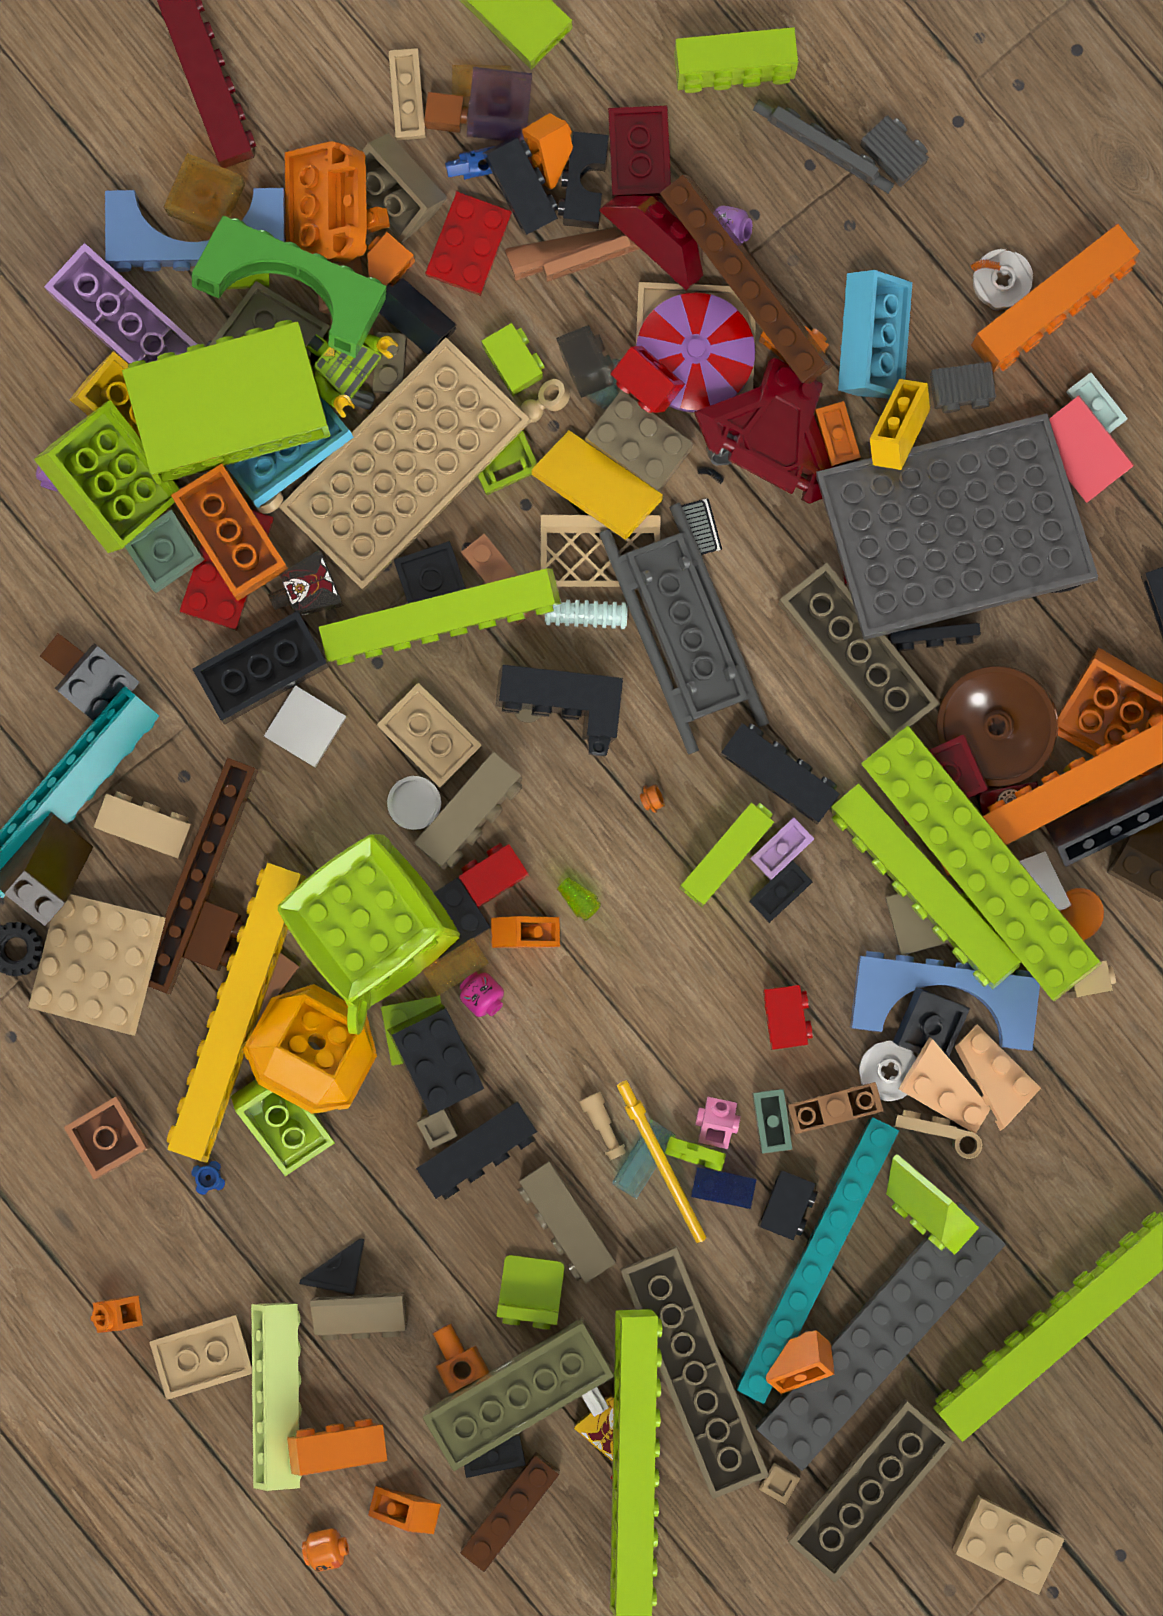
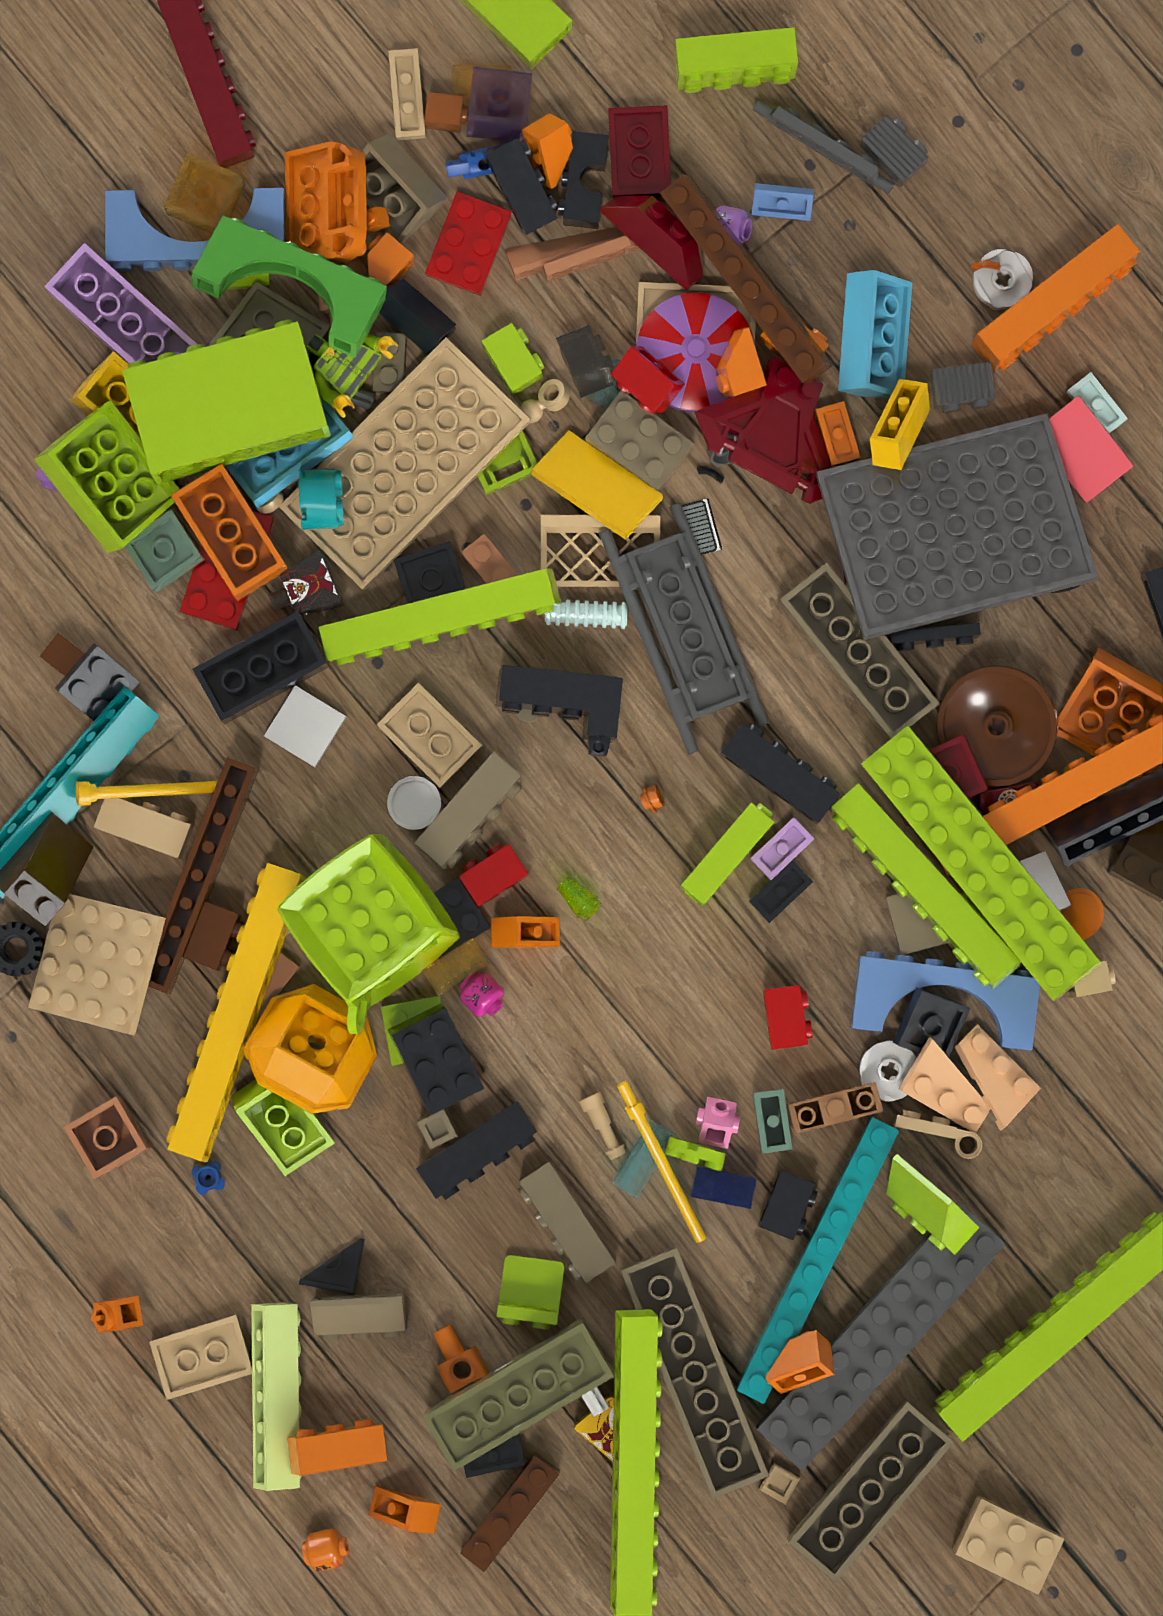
(90, 793): none -> yellow piece
(319, 499): none -> teal brick
(739, 366): none -> orange slope
(782, 202): none -> medium blue plate

